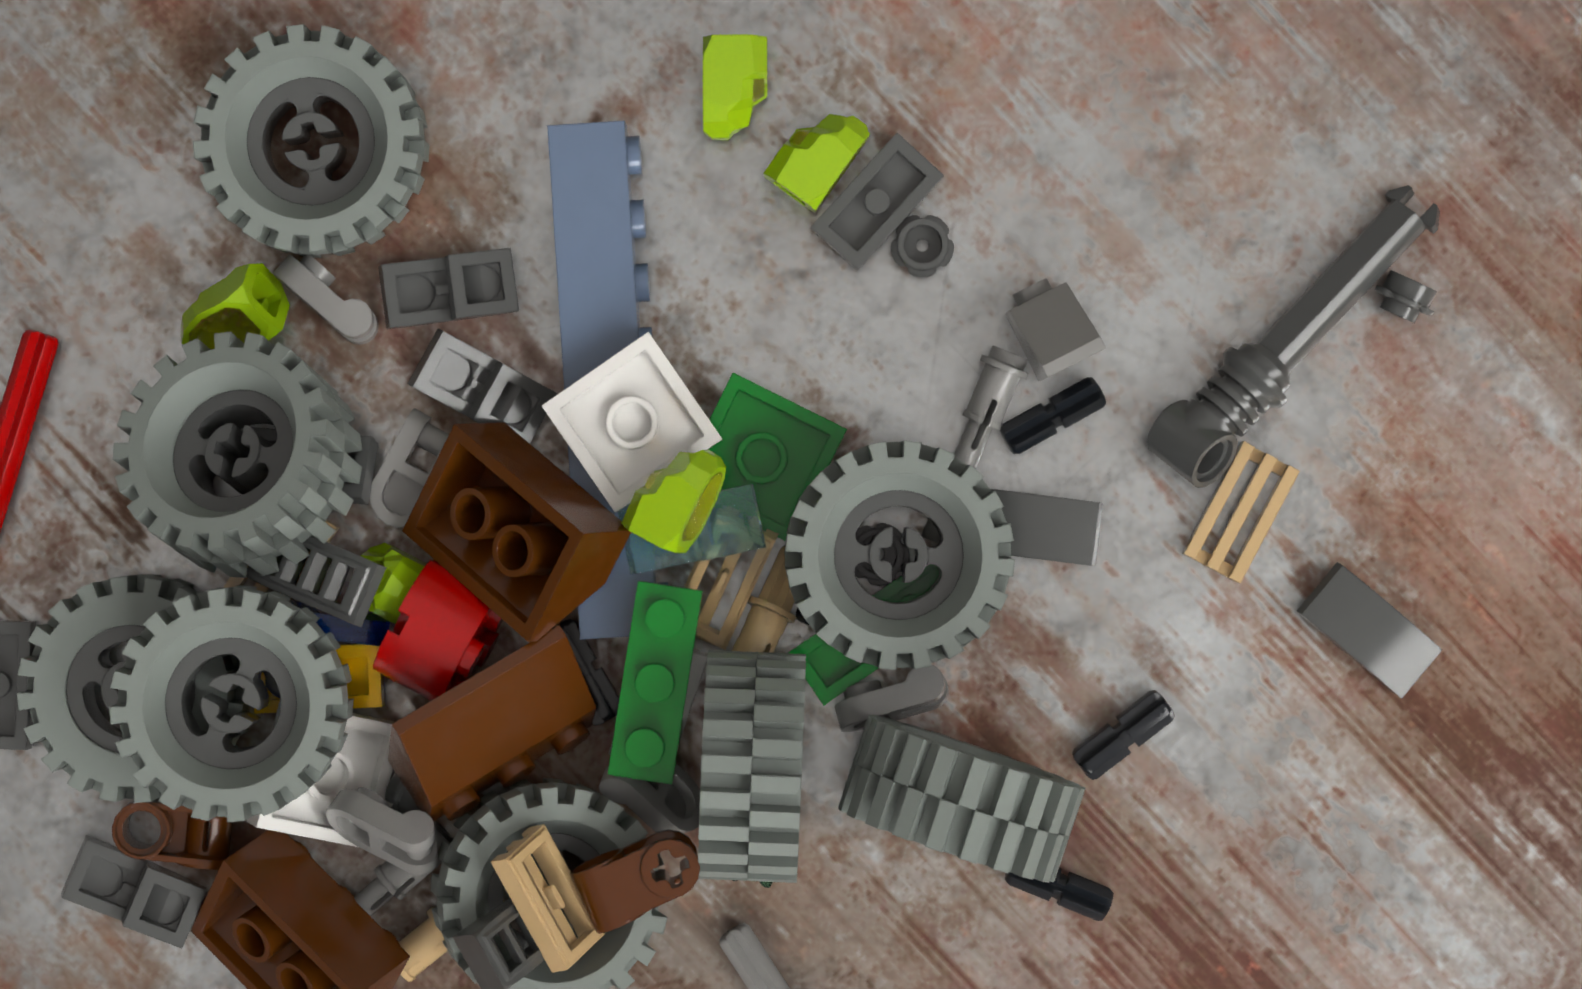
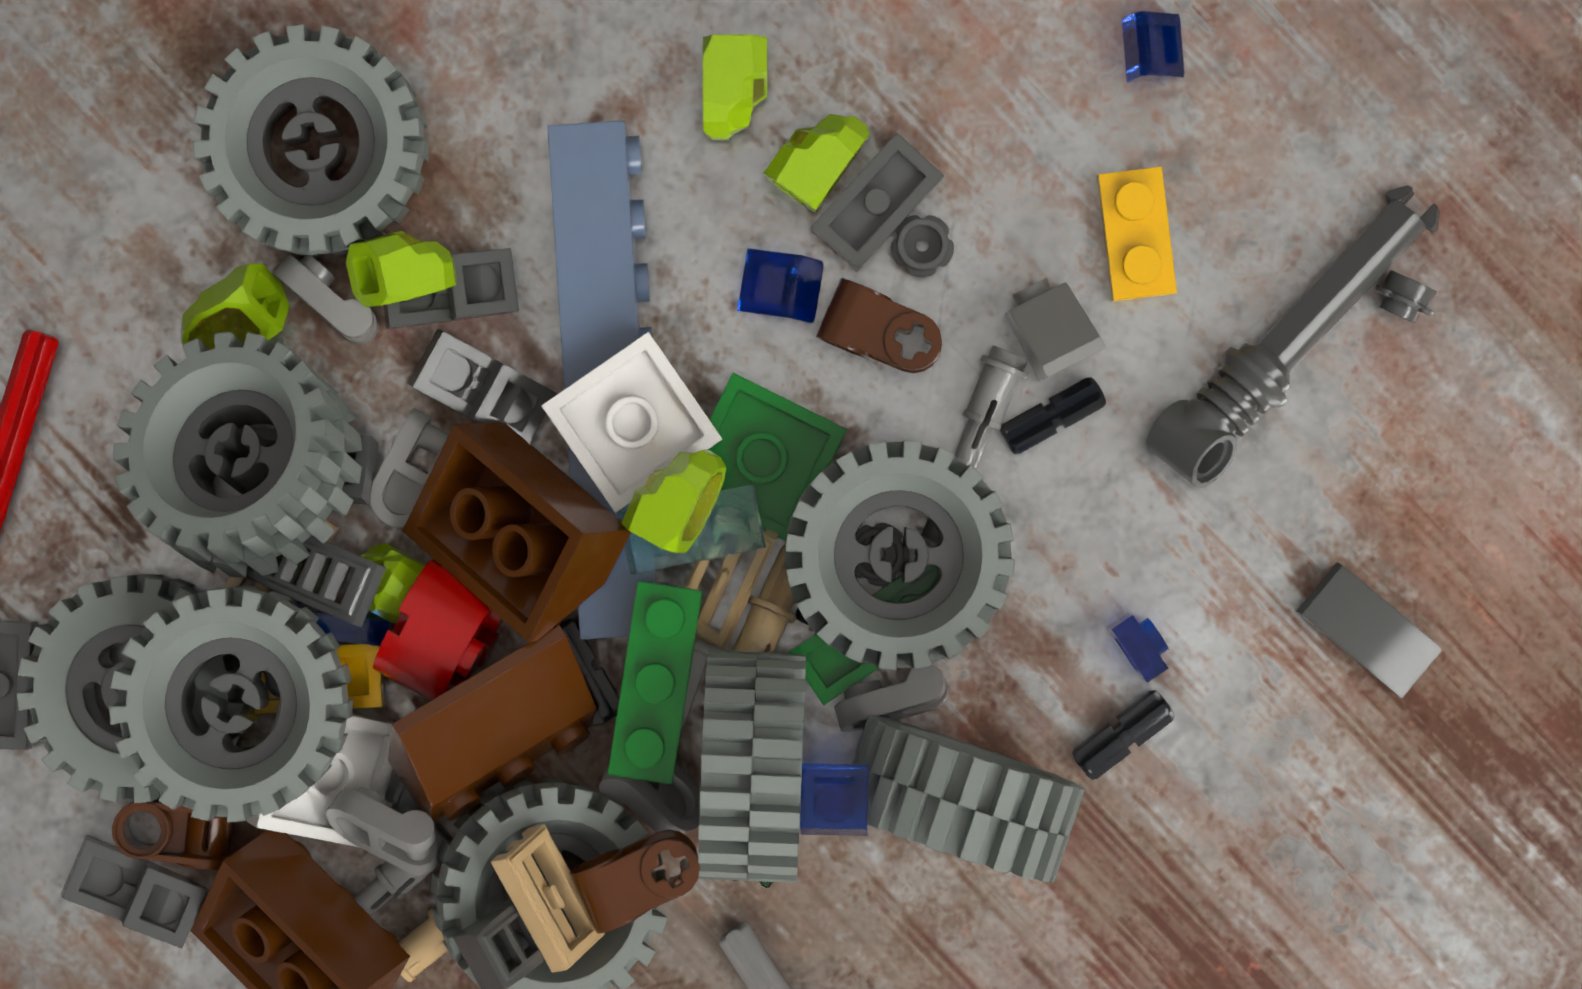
(398, 268): none -> lime rock
(780, 285): none -> clear blue slope
(834, 799): none -> clear blue plate
(870, 322): none -> reddish brown piece
(1052, 527): dark grey slope -> none
(1070, 891): black piece -> none
(1136, 234): none -> yellow plate
(1141, 645): none -> clear blue plate
(1152, 46): none -> clear blue slope
(1266, 465): tan tile -> none

